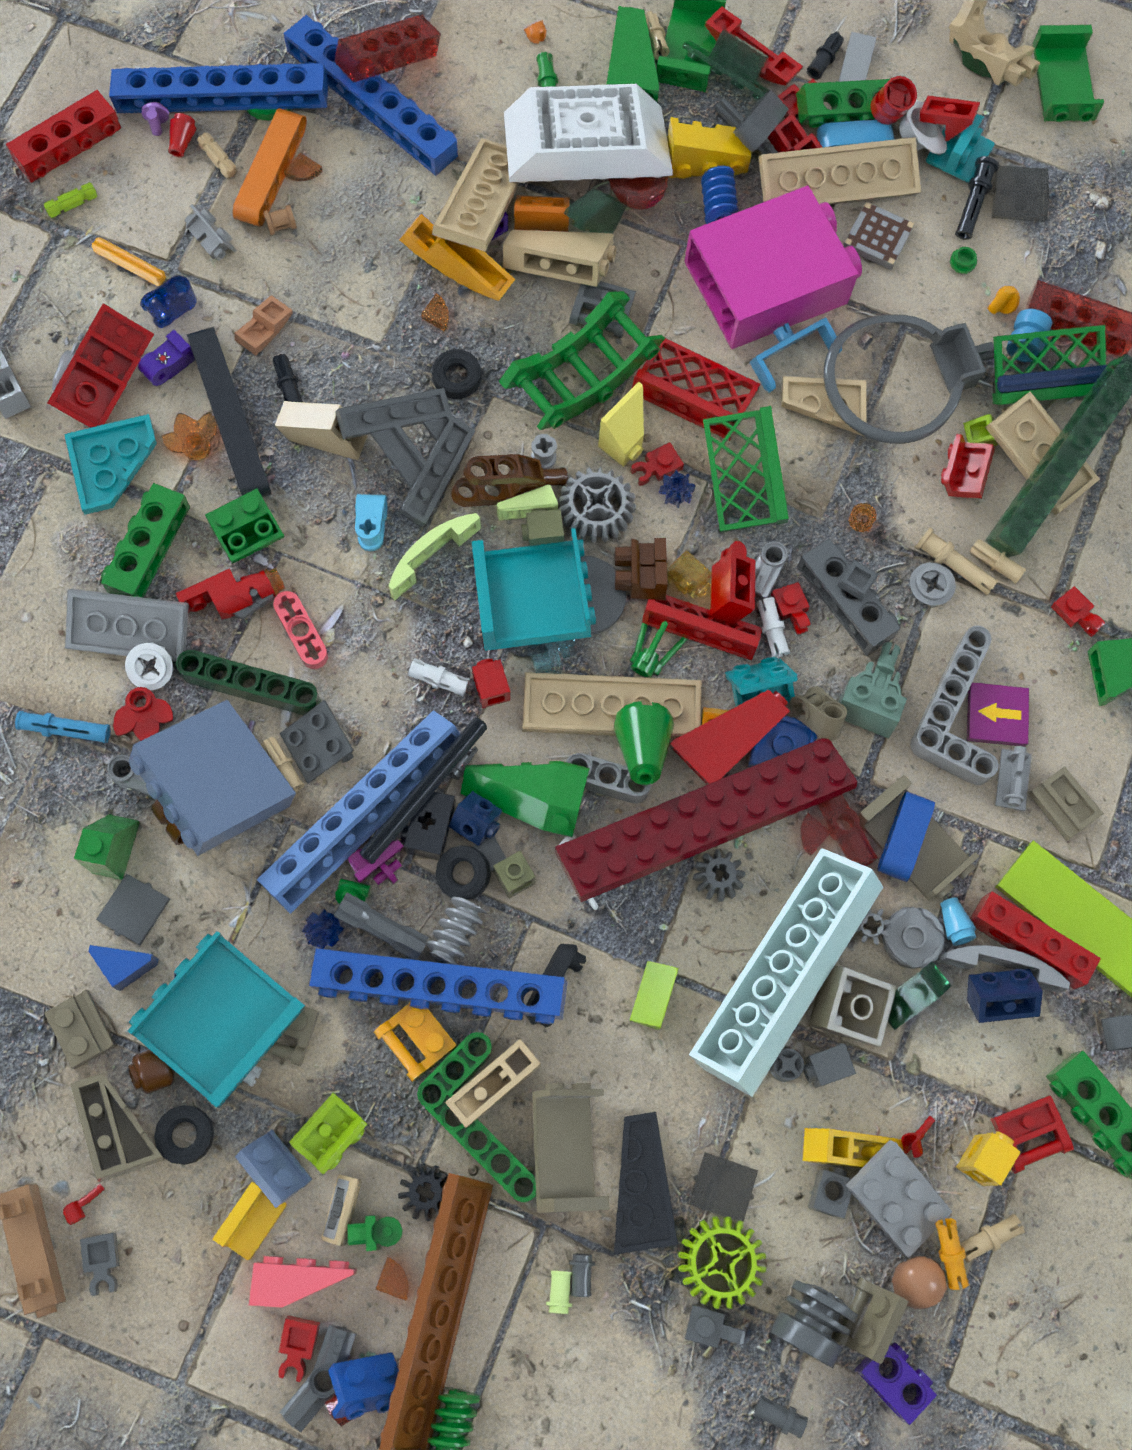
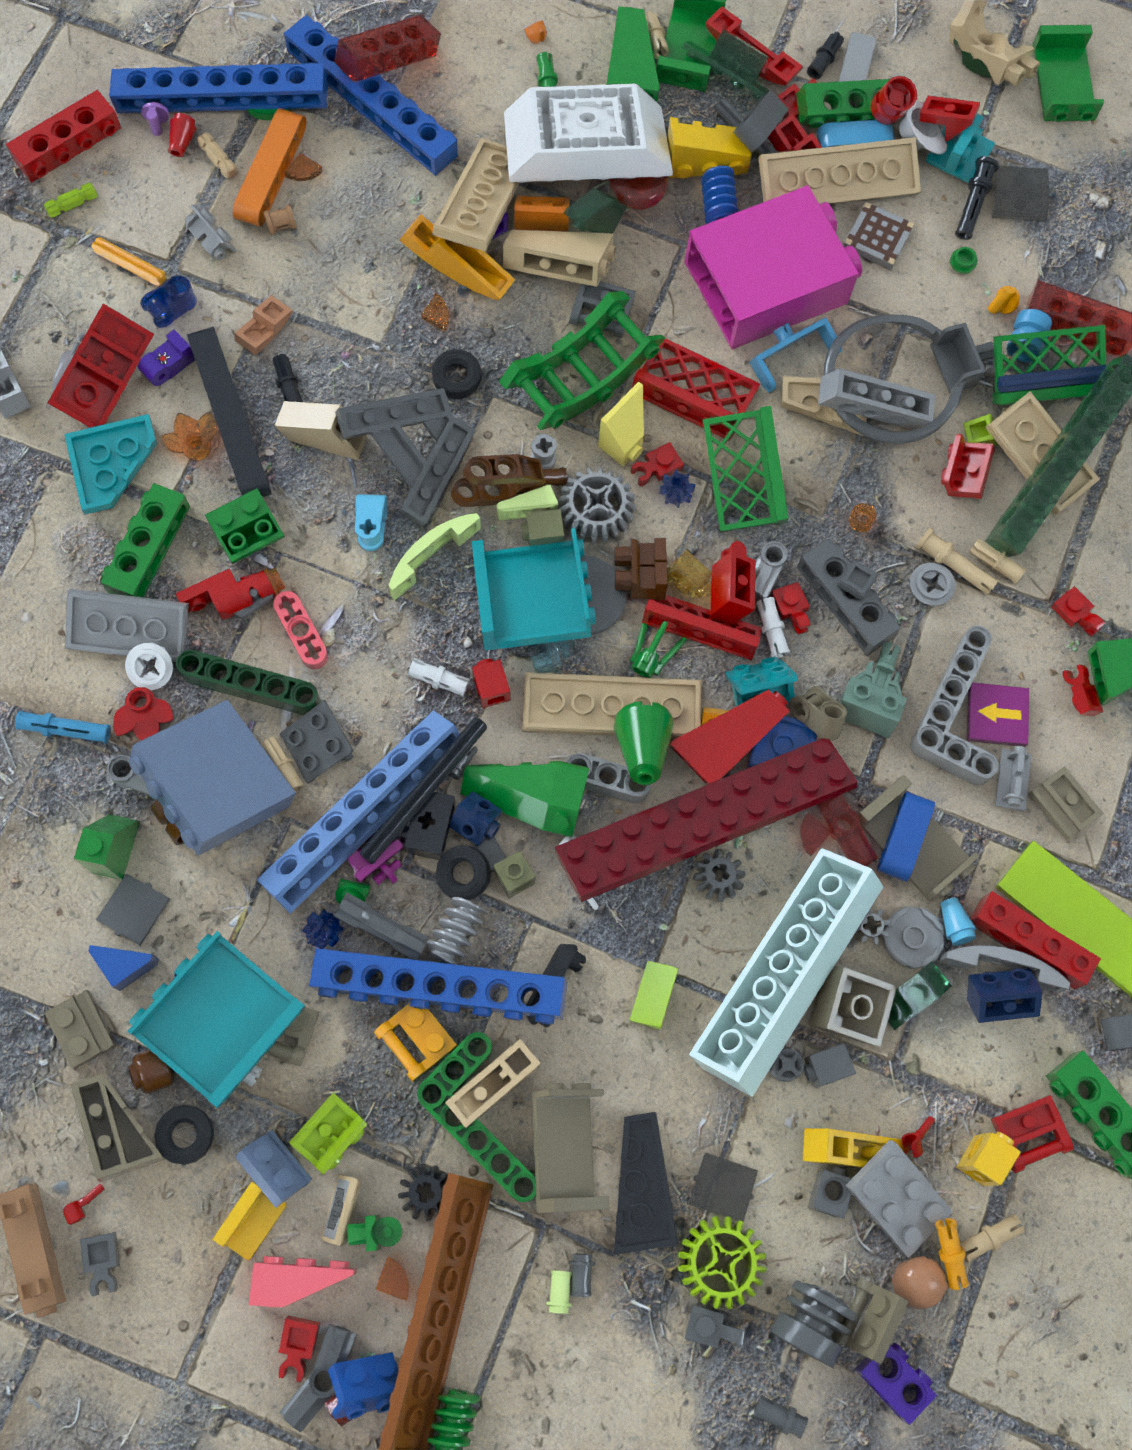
(876, 399): none -> light grey brick
(1085, 695): none -> red plate

